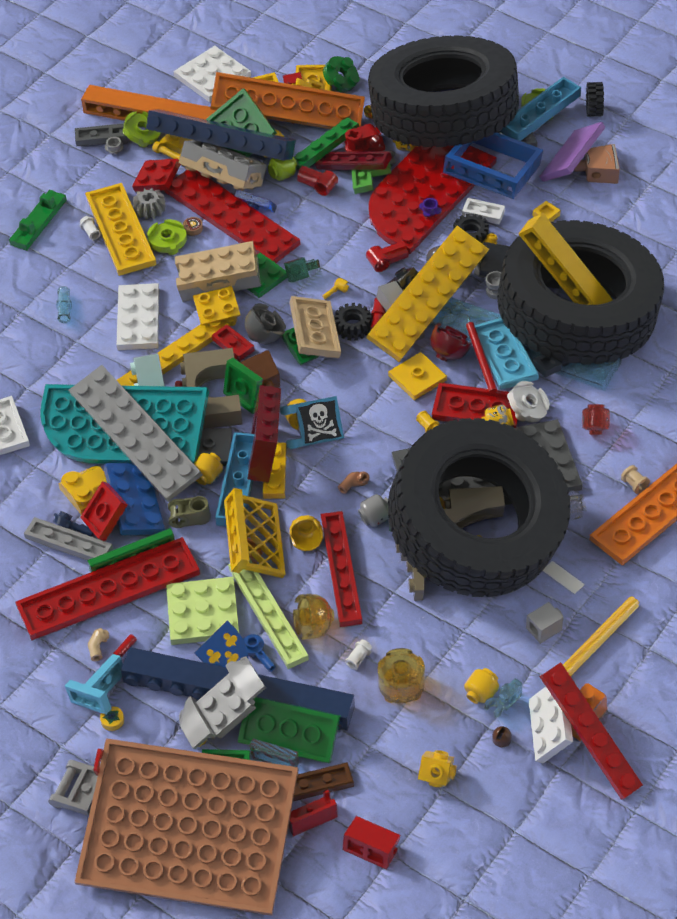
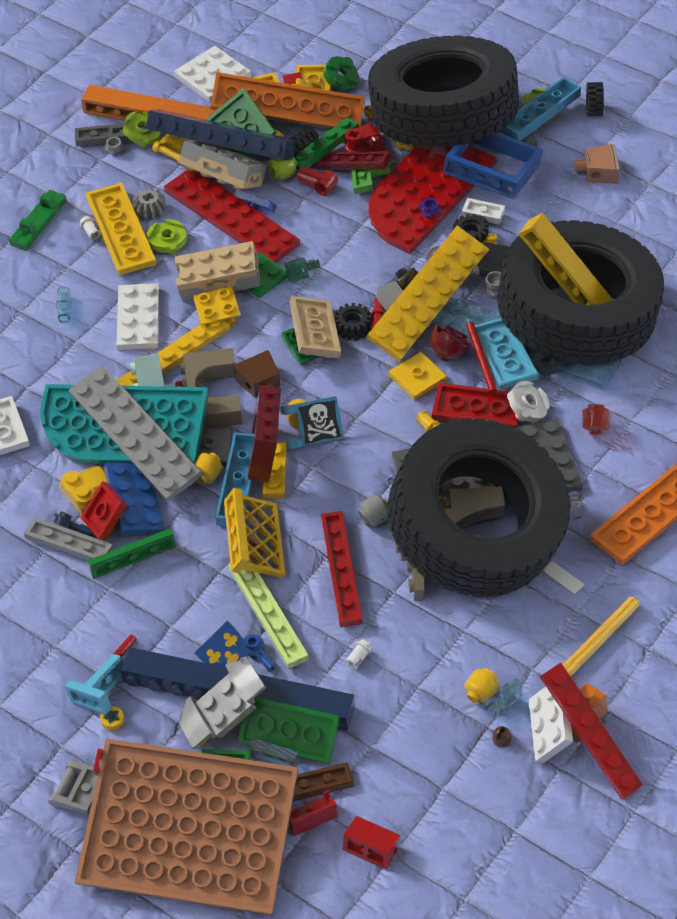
(97, 637): tan arm -> none
(107, 588): red plate -> none
(156, 175): red plate -> none
(190, 511): olive piece -> none
(193, 226): tile -> none
(200, 608): yellowish green plate -> none
(229, 338): red plate -> none
(242, 382): green plate -> none
(264, 325): dark grey cylinder -> none
(304, 138): none -> black tyre
(306, 533): yellow hair -> none
(313, 616): clear yellow cylinder -> none
(340, 284): yellow hand -> none
(352, 480): nougat arm -> none
(381, 258): red piece -> none
(401, 676): clear yellow brick -> none
(437, 768): yellow brick -> none
(500, 414): yellow head -> none
(544, 622): light grey brick -> none
(548, 209): yellow plate -> none
(572, 152): medium lavender tile -> none
(635, 479): tan bush -> none

